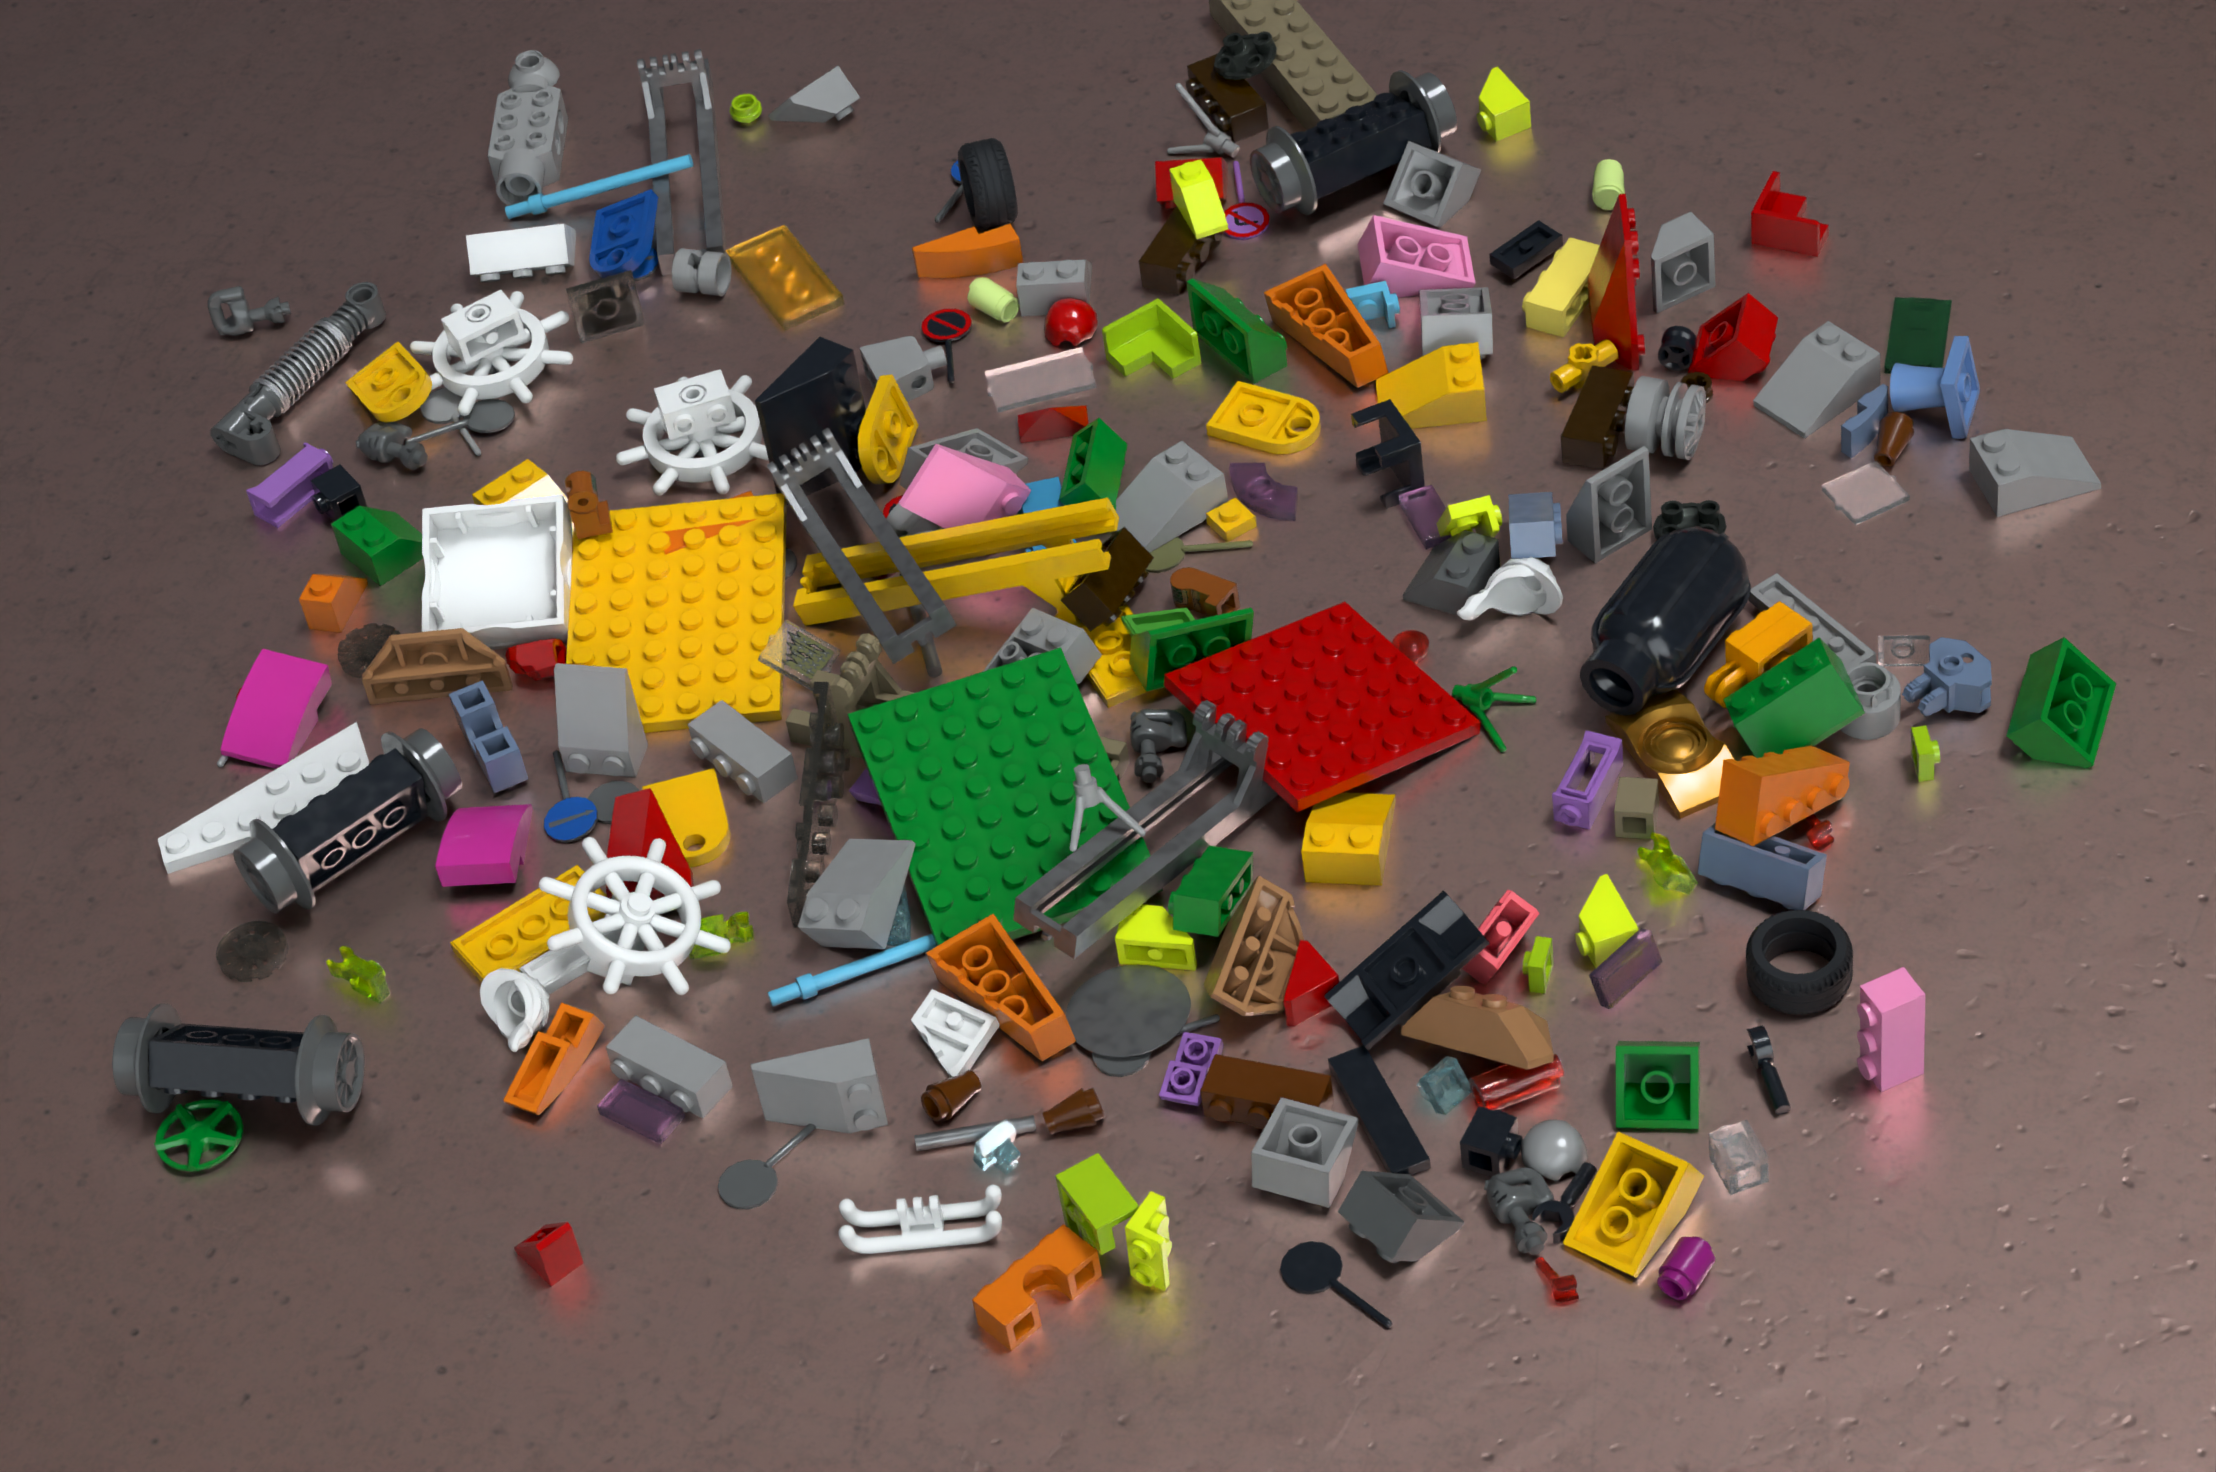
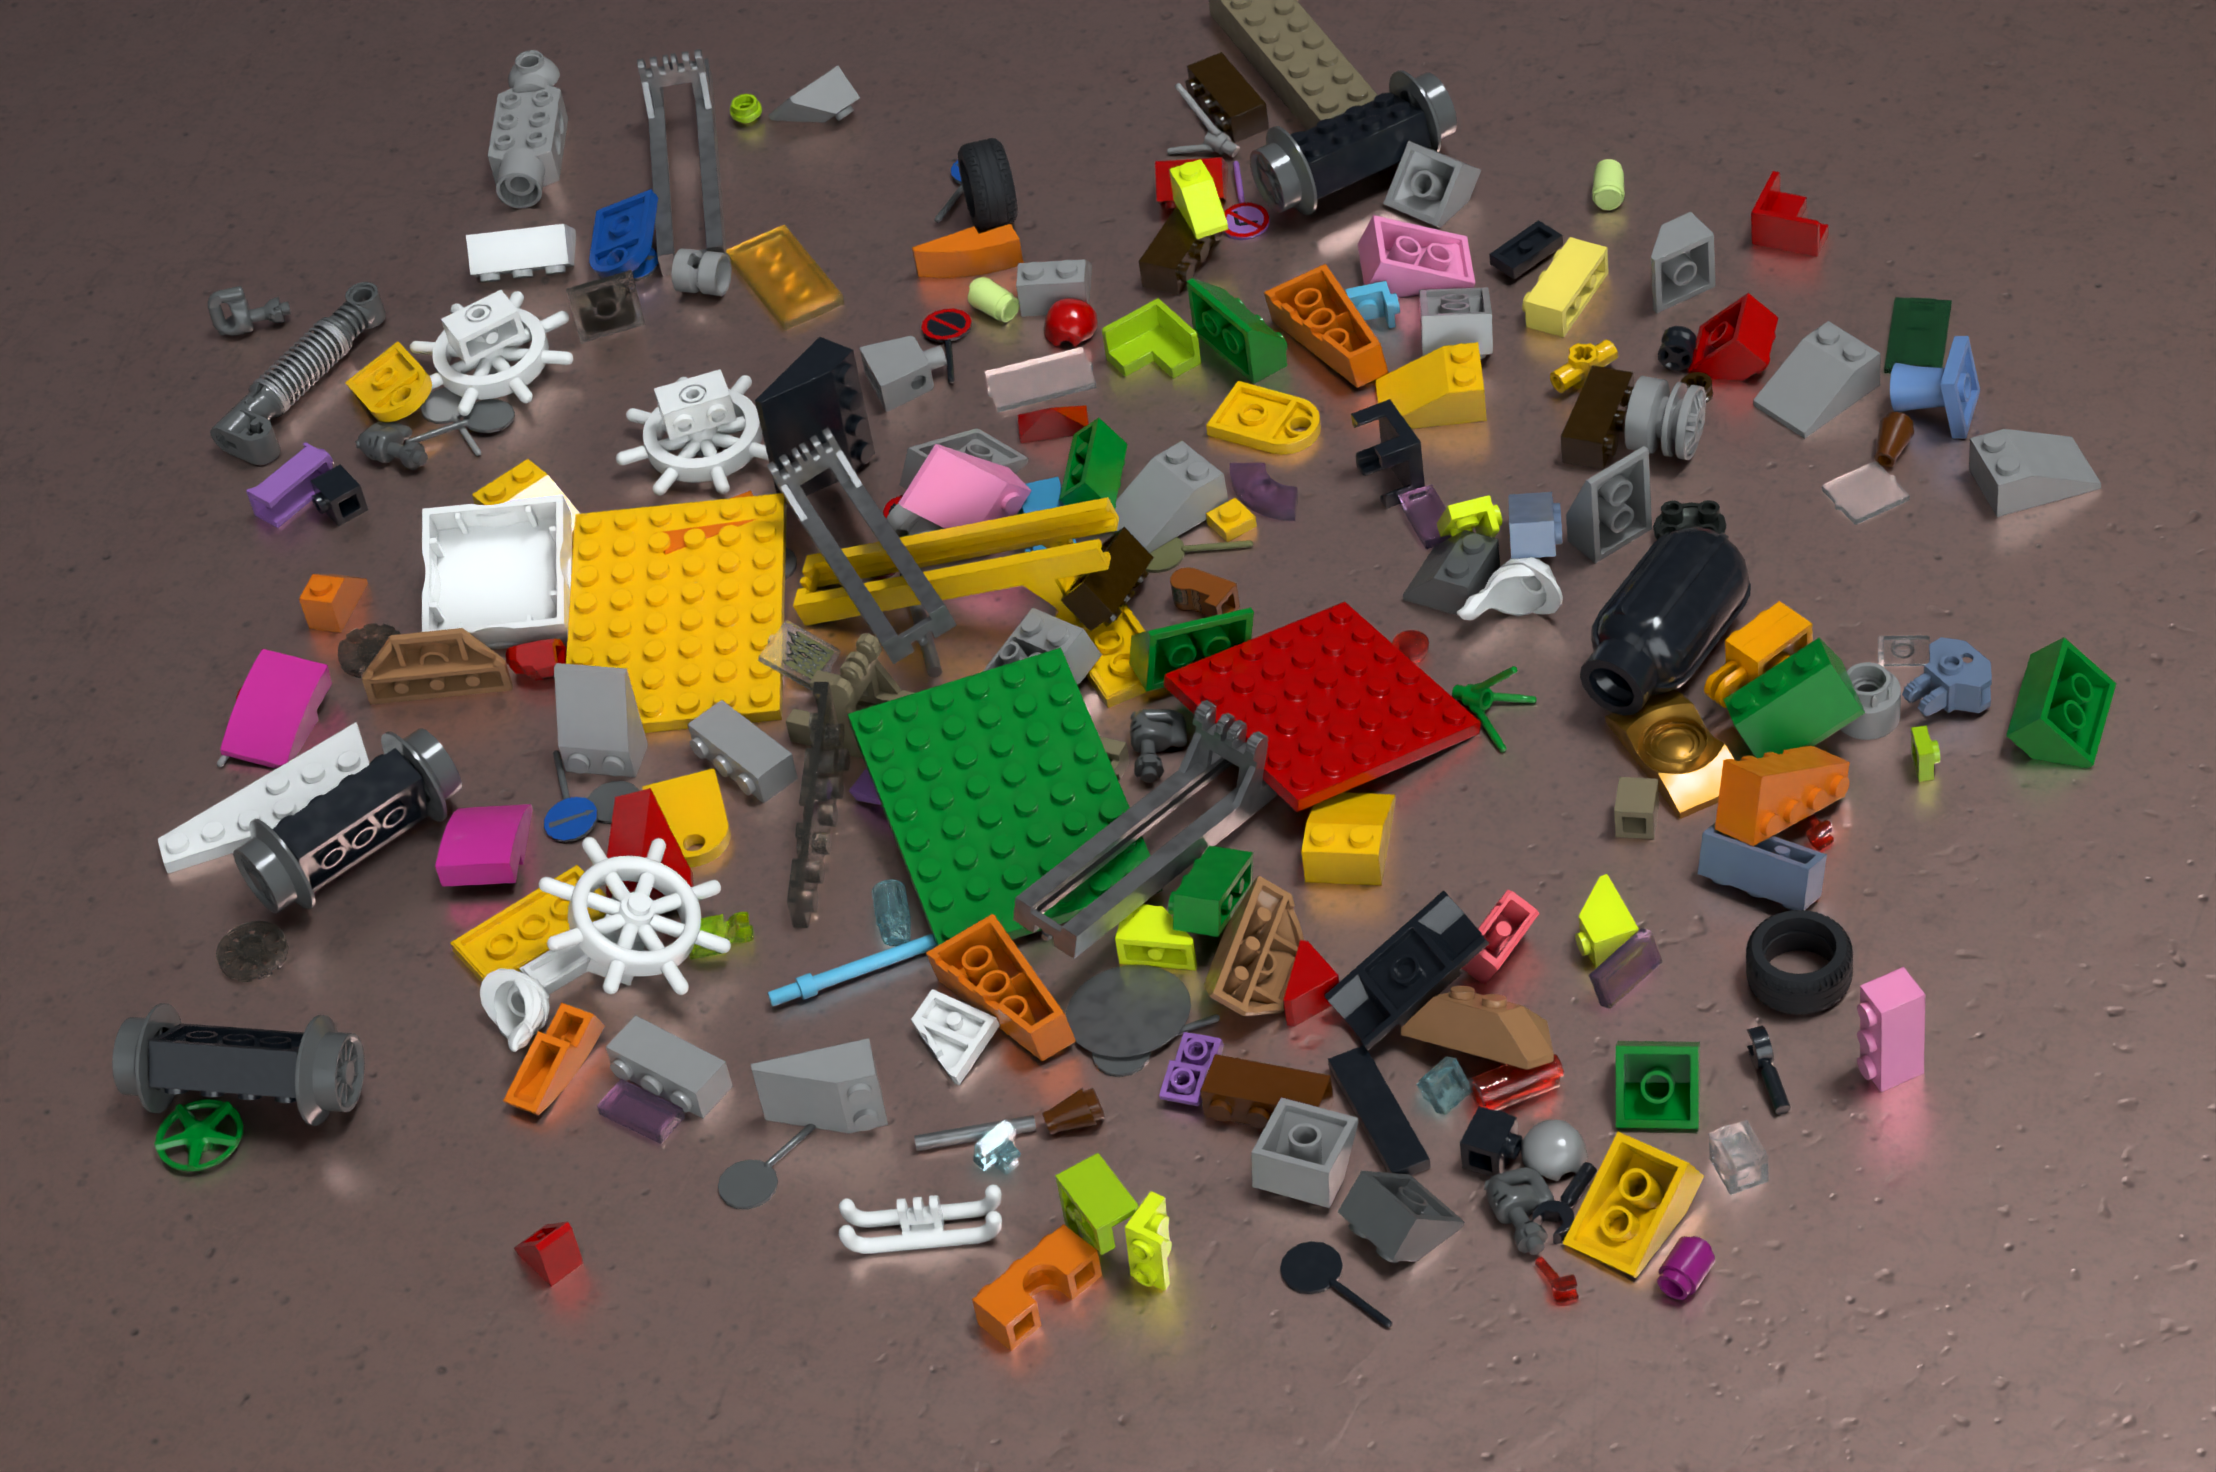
(363, 976): clear neon green plate -> none
(378, 542): green slope -> none
(487, 737): sand blue arch -> none
(540, 203): medium azure bar -> none
(587, 514): dark orange leg -> none
(858, 894): light grey slope -> none
(885, 432): yellow tile -> none
(949, 1095): reddish brown cone -> none
(1089, 795): light grey plant -> none
(1149, 621): bright green tile -> none
(1245, 55): pearl dark grey dish -> none
(1502, 107): neon yellow slope -> none
(1539, 964): lime plate -> none
(1581, 807): medium lavender window -> none
(1613, 289): red wedge -> none
(1668, 869): clear neon green plate -> none
(1833, 634): light grey plate -> none
(1864, 427): sand blue slope -> none

